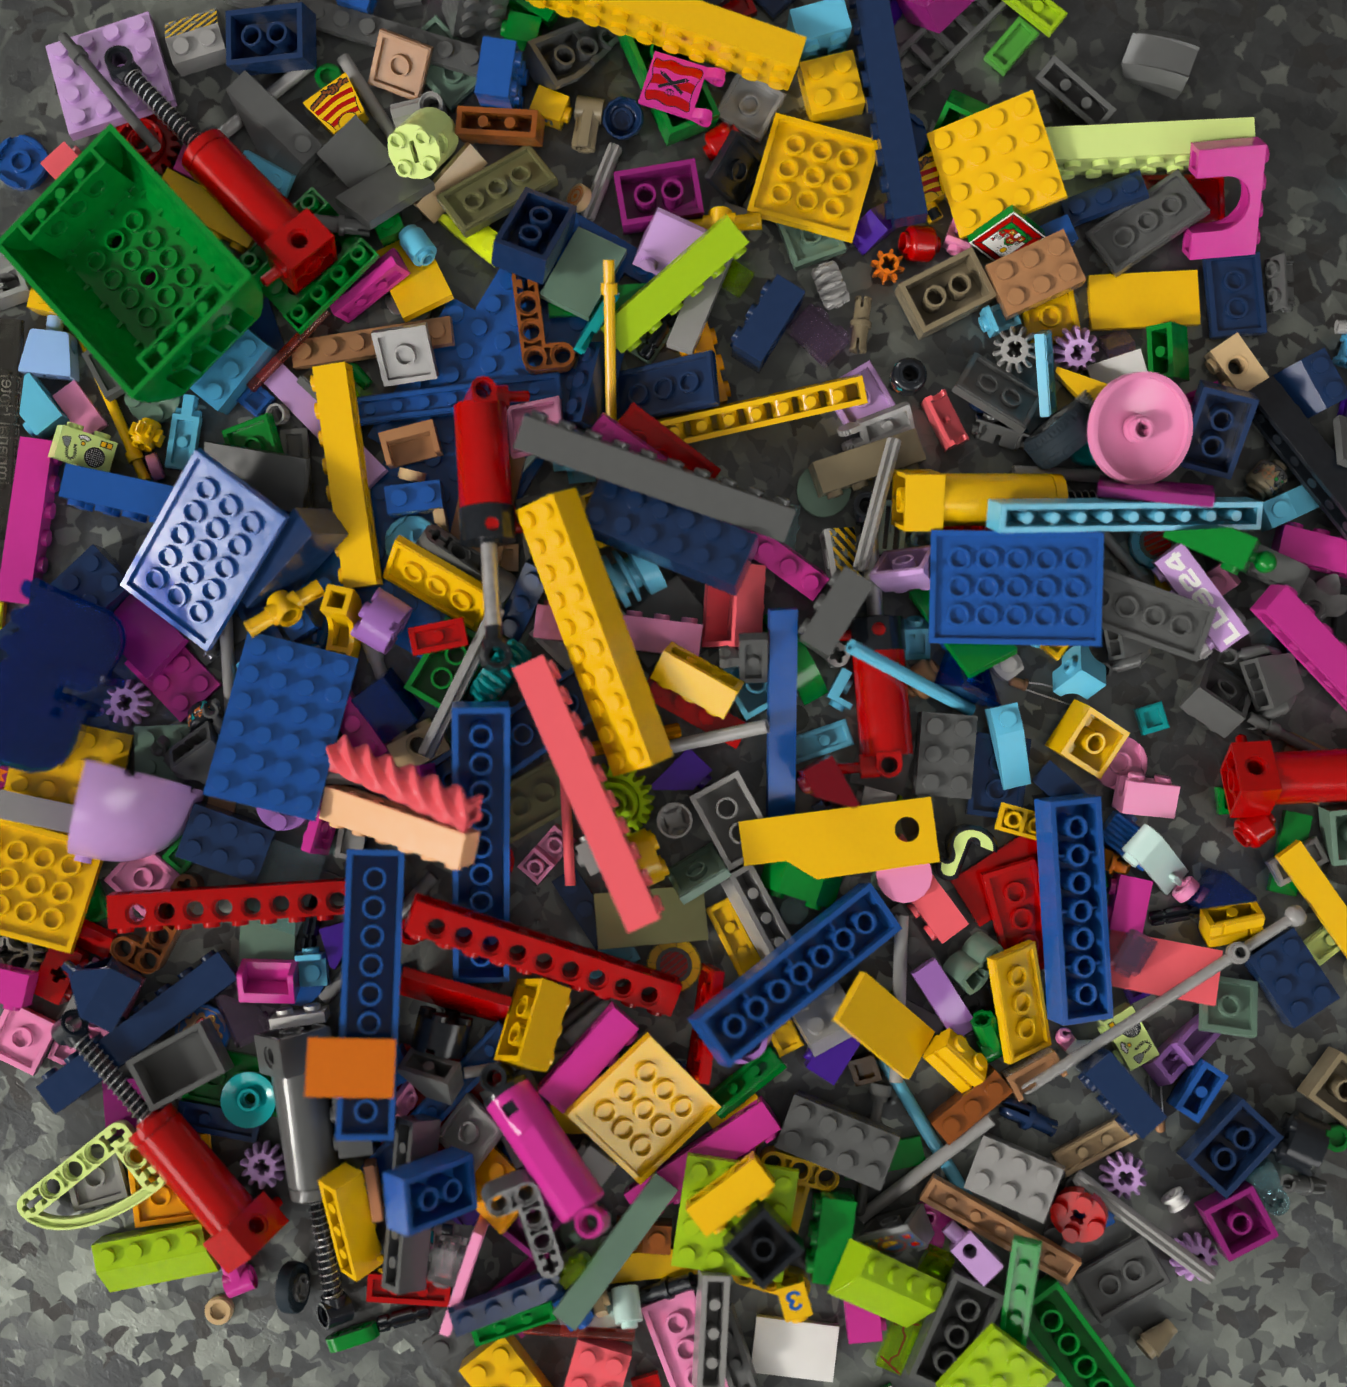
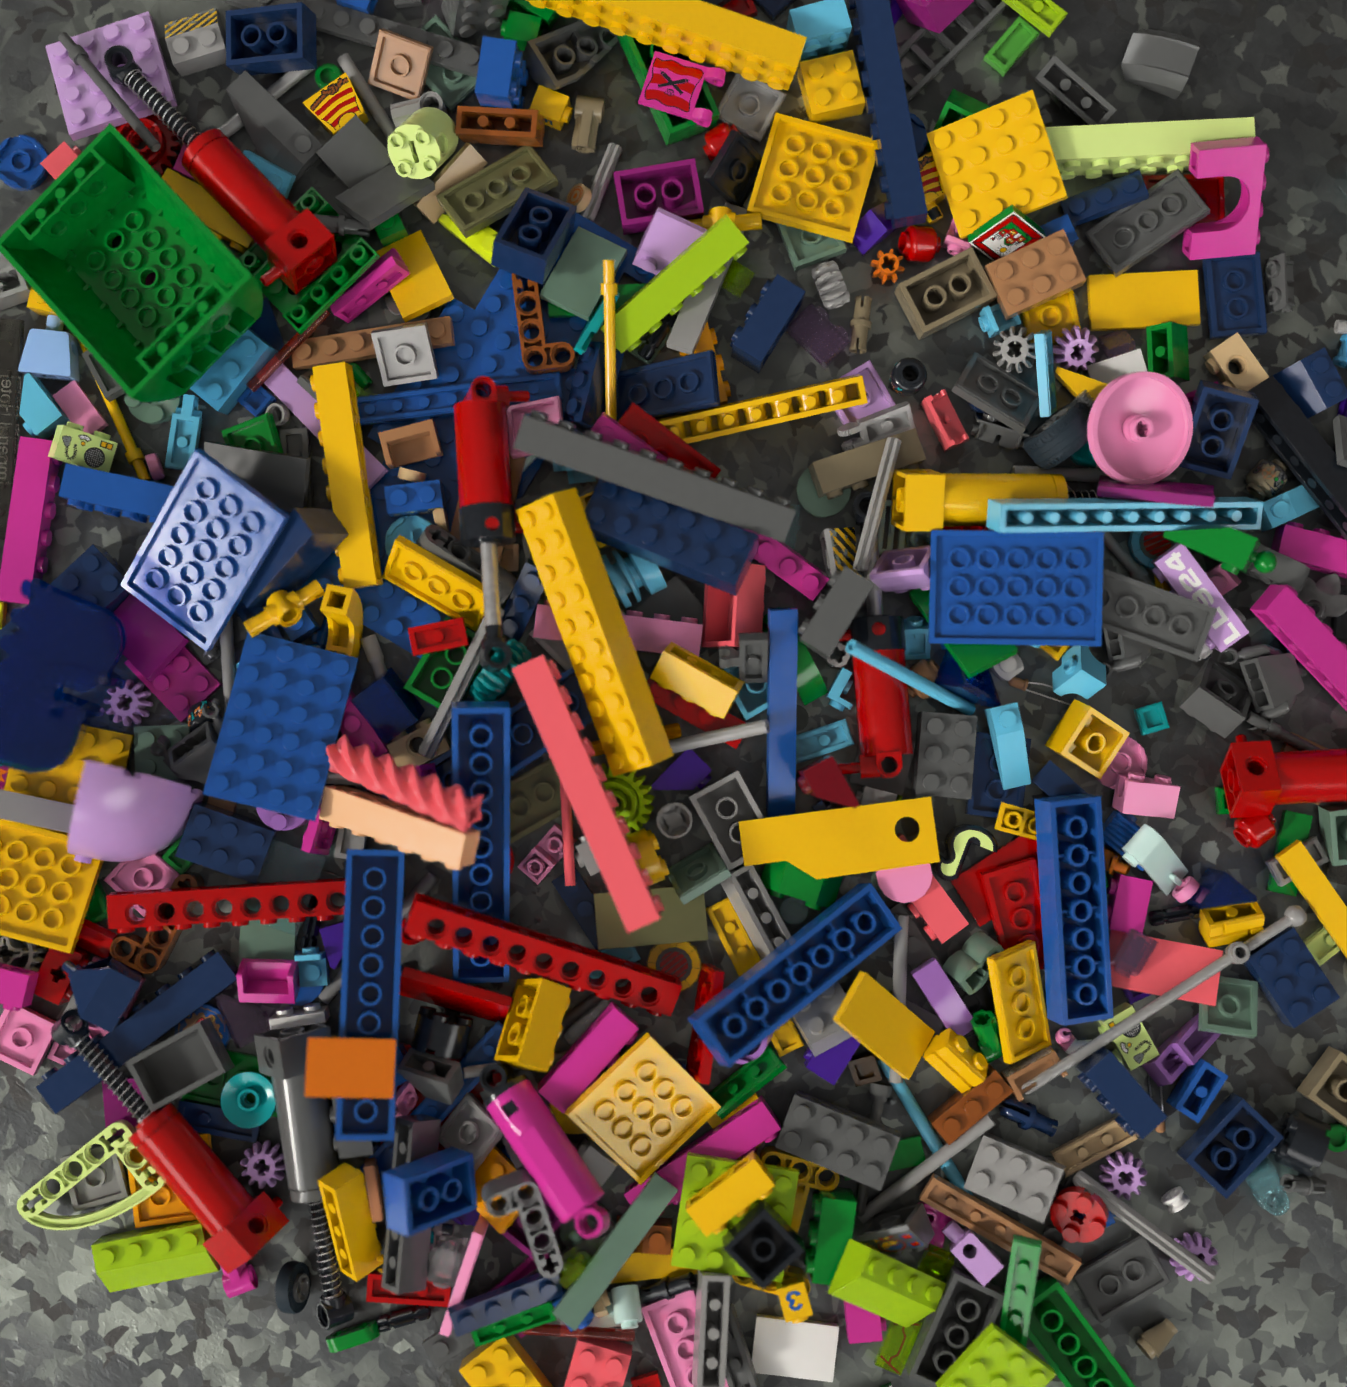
(146, 434): yellow gear -> none
(219, 1309): tan tile -> none
(381, 621): medium lavender brick -> none
(417, 245): medium azure brick -> none
(623, 118): dark blue hair -> none
(1236, 1222): magenta brick -> none

